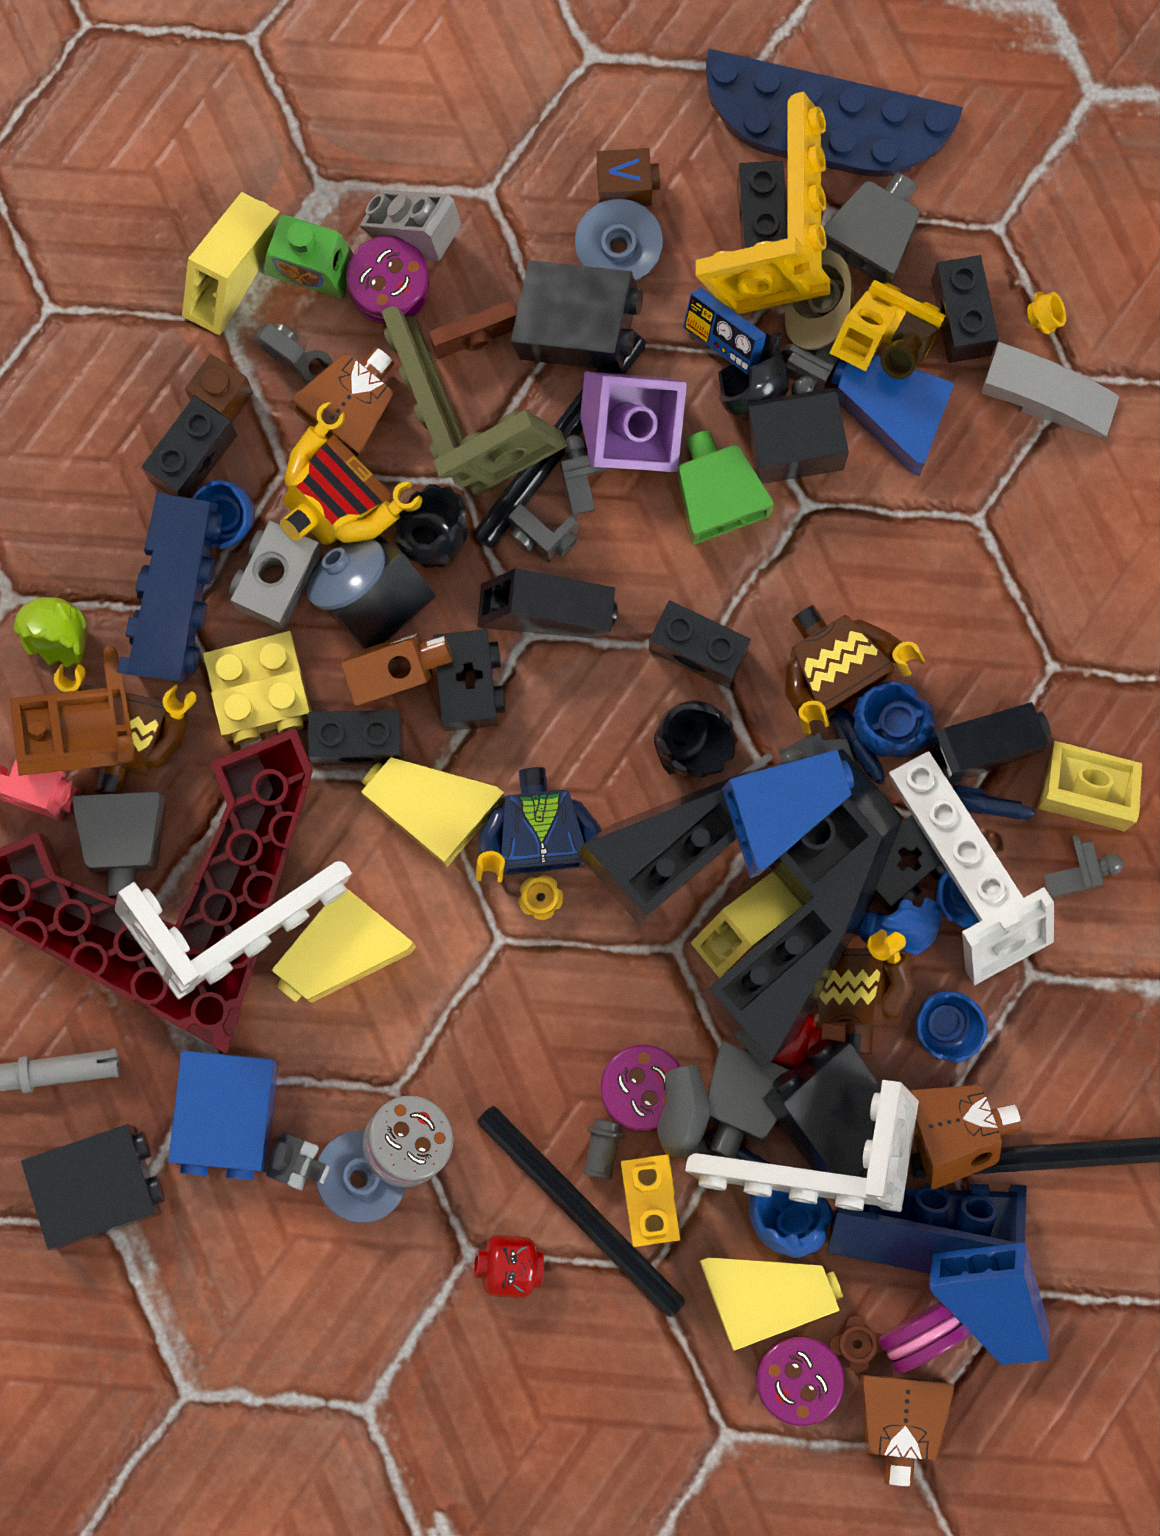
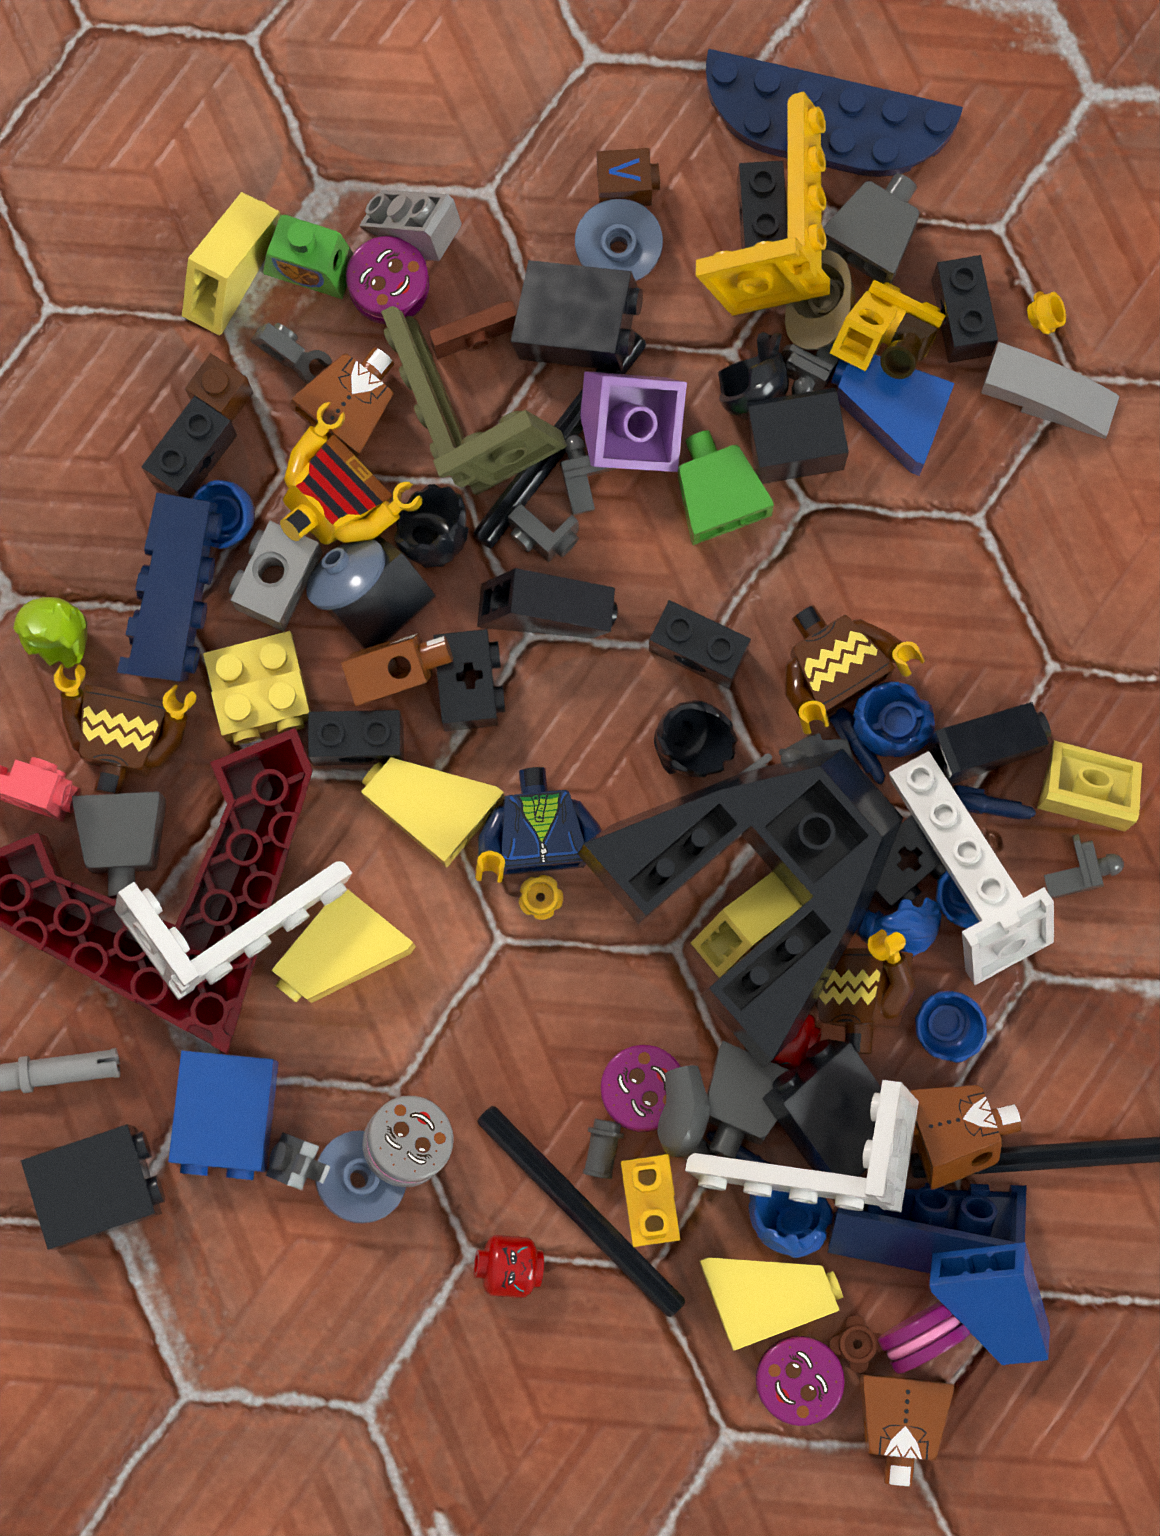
(74, 726): dark orange piece -> none
(724, 330): tile -> none
(784, 804): blue slope -> none

